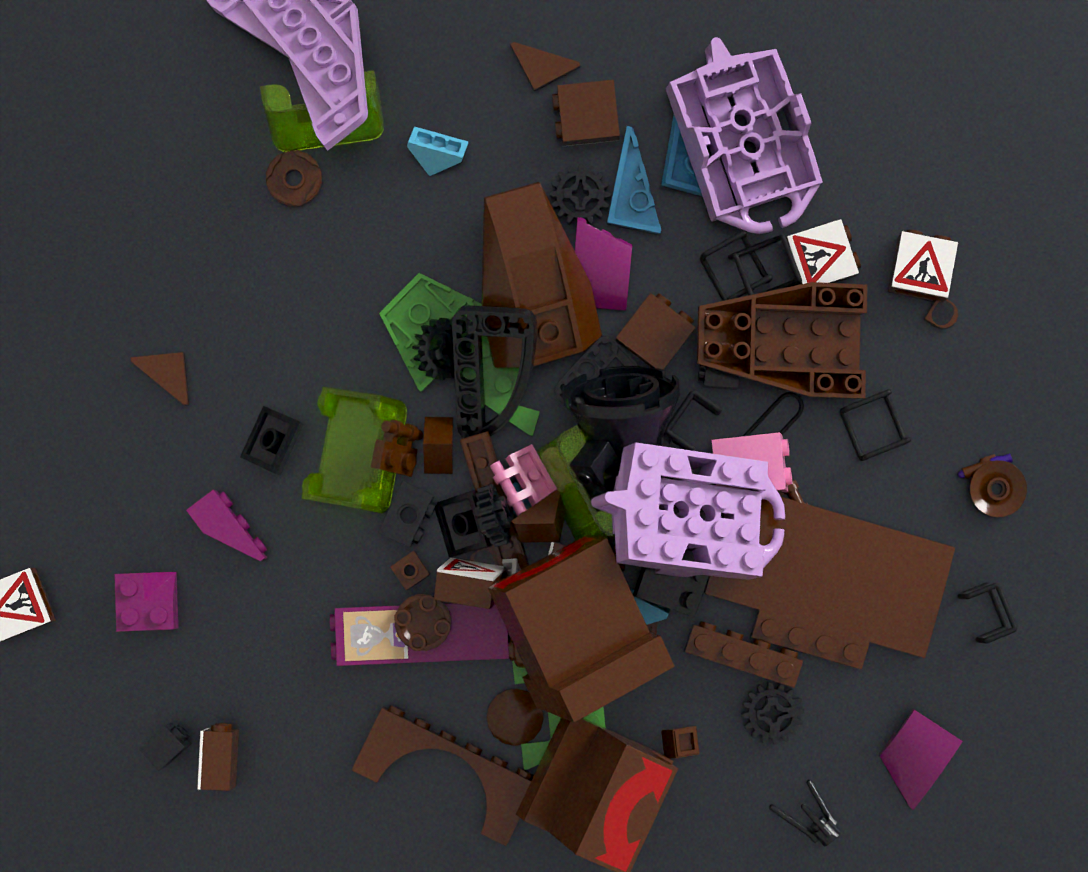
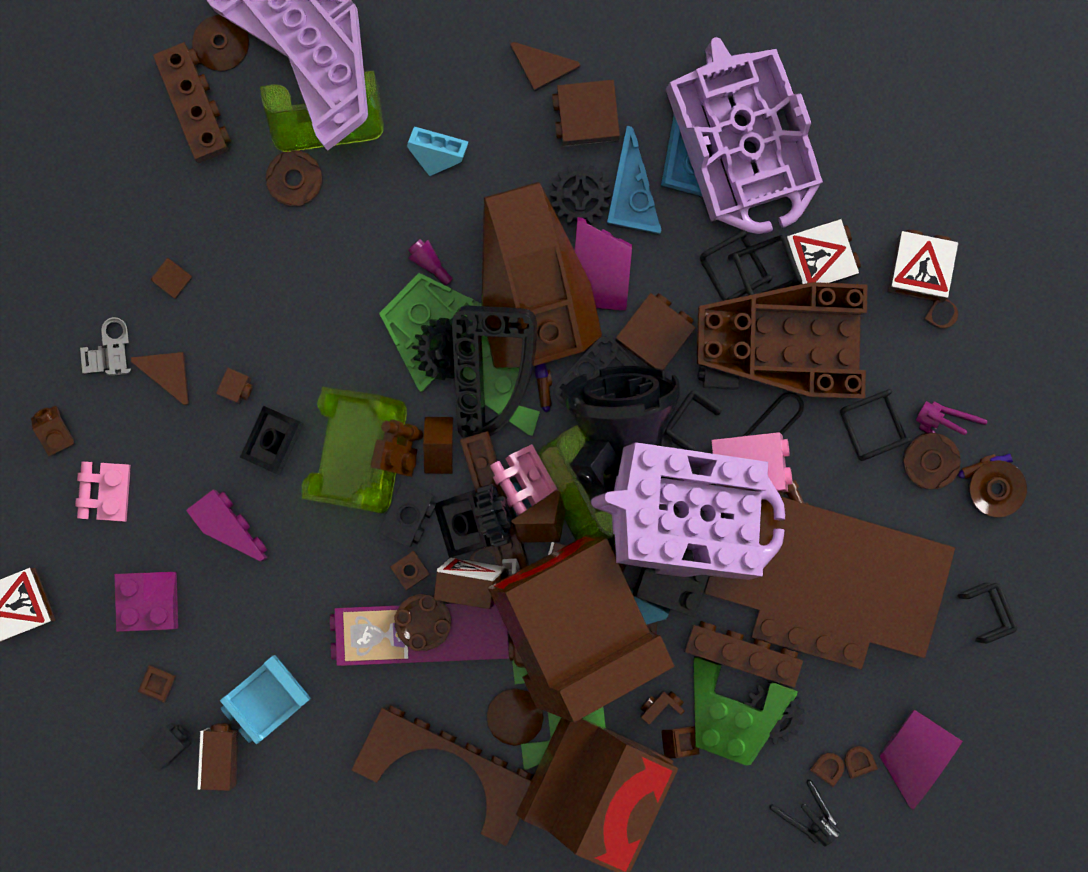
(51, 430): none -> reddish brown bracket
(110, 357): none -> light grey piece
(112, 493): none -> bright pink plate
(156, 683): none -> reddish brown tile
(171, 278): none -> reddish brown slope
(191, 102): none -> reddish brown brick
(228, 54): none -> reddish brown dish
(235, 386): none -> reddish brown plate
(264, 700): none -> medium azure panel
(425, 256): none -> magenta cone
(544, 380): none -> reddish brown piece
(654, 707): none -> reddish brown bracket
(728, 725): none -> bright green wing
(828, 768): none -> reddish brown tile
(859, 761): none -> reddish brown tile
(932, 416): none -> magenta plant
(932, 460): none -> reddish brown tile

